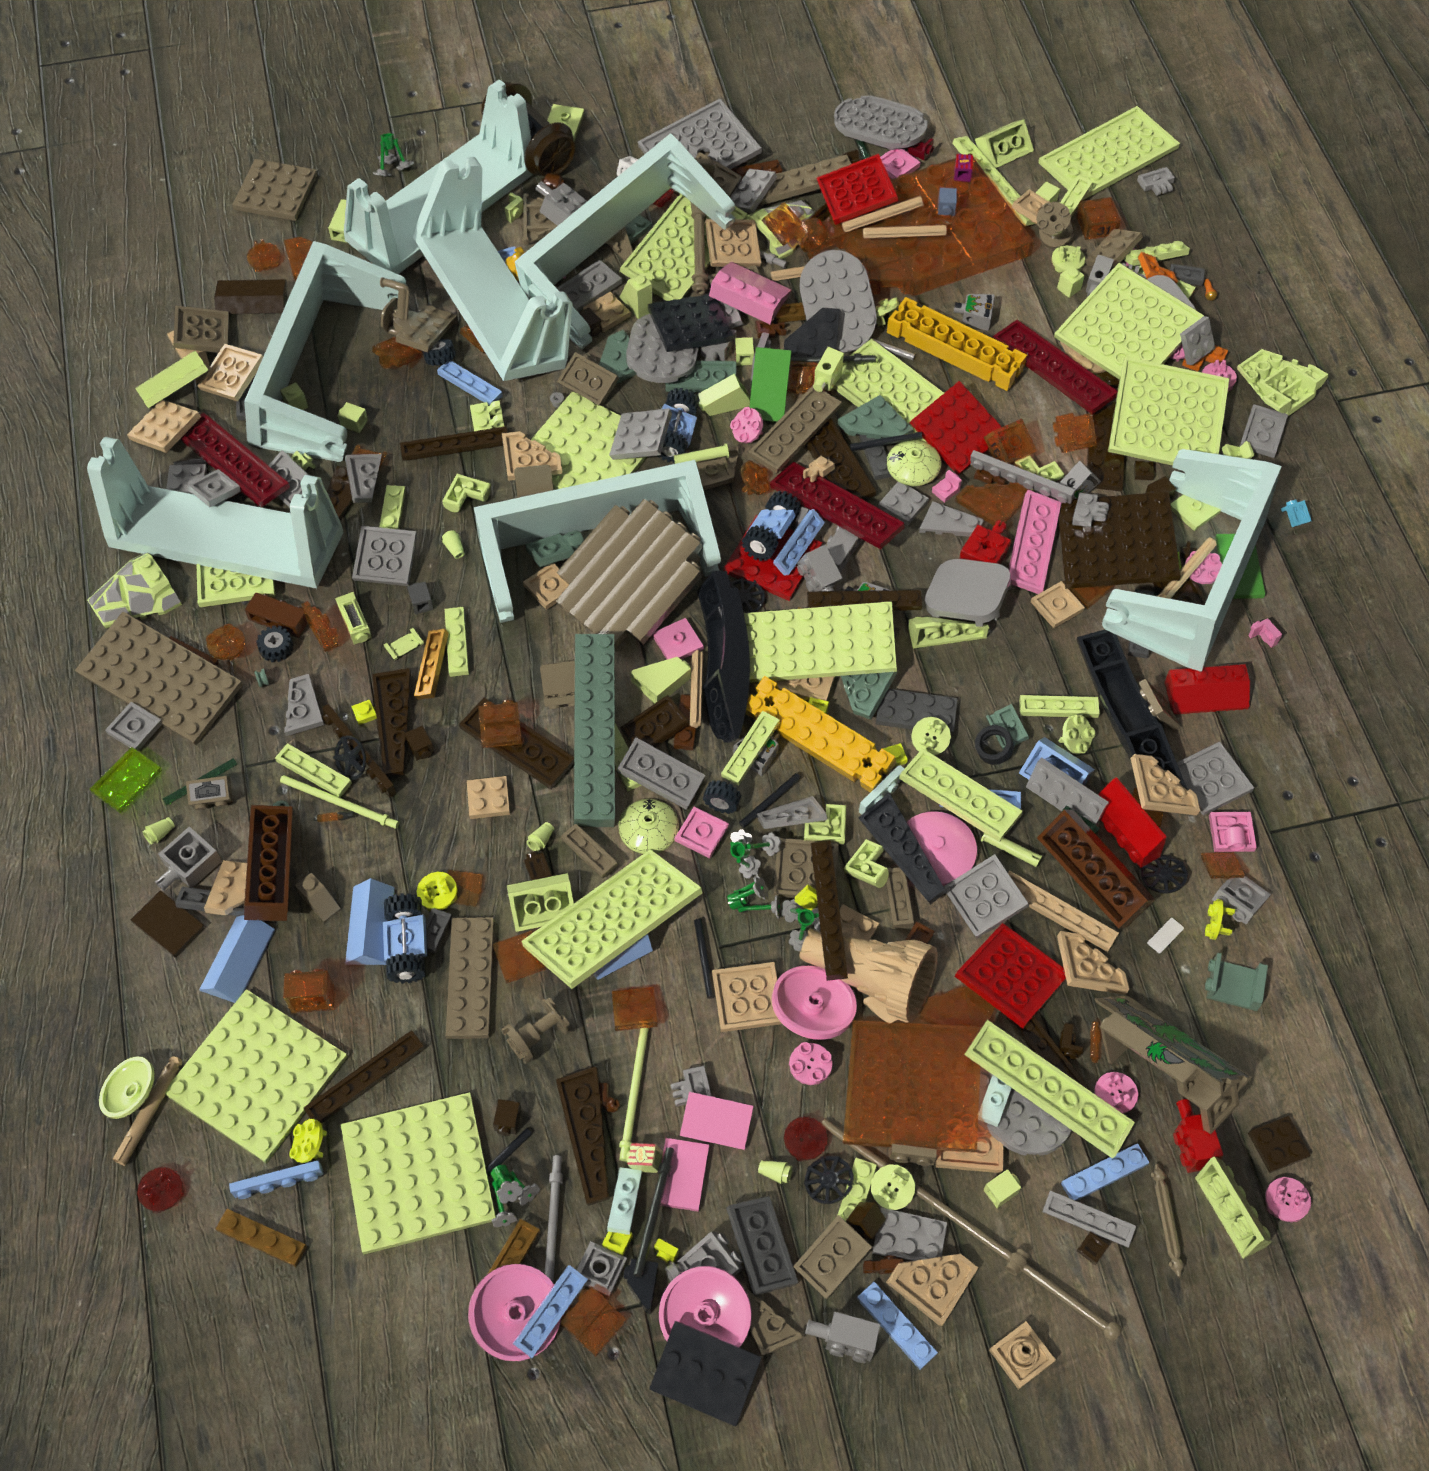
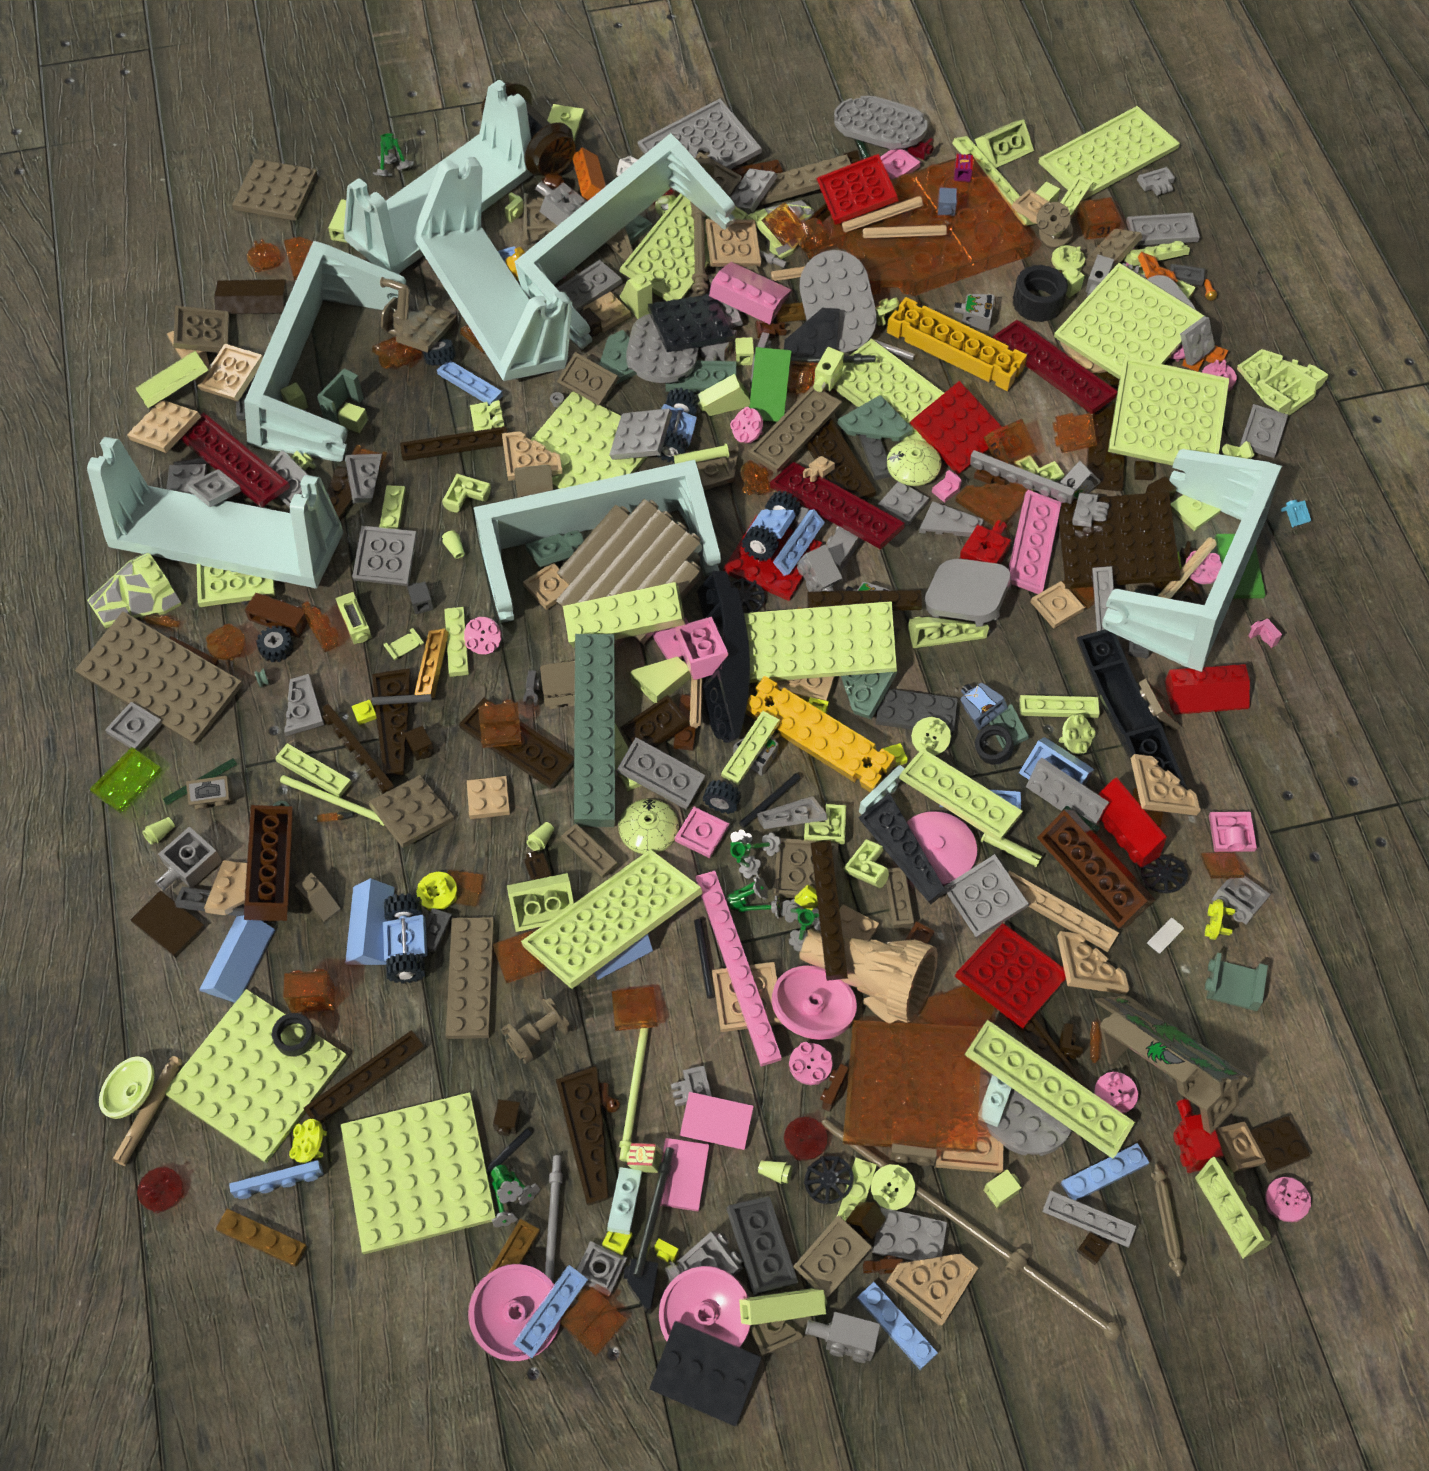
(162, 620): none -> clear orange piece
(289, 1019): none -> black tyre
(337, 391): none -> sand green panel
(350, 757): black wheel -> none
(401, 699): none -> dark grey bar
(411, 811): none -> dark tan plate
(473, 635): none -> bright pink plate
(532, 685): none -> flat silver plate
(588, 173): none -> orange brick
(626, 613): none -> yellowish green brick
(664, 203): none -> yellowish green head
(701, 647): none -> bright pink slope
(738, 969): none -> bright pink plate
(782, 1306): none -> yellowish green brick
(837, 1079): none -> reddish brown plate
(886, 441): black bar -> none
(982, 704): none -> sand blue torso
(1022, 1355): tan plate -> none
(1044, 279): none -> black tyre
(1102, 589): none -> light grey plate
(1164, 228): none -> light grey plate
(1214, 778): light grey plate -> none
(1239, 1147): none -> tan plate

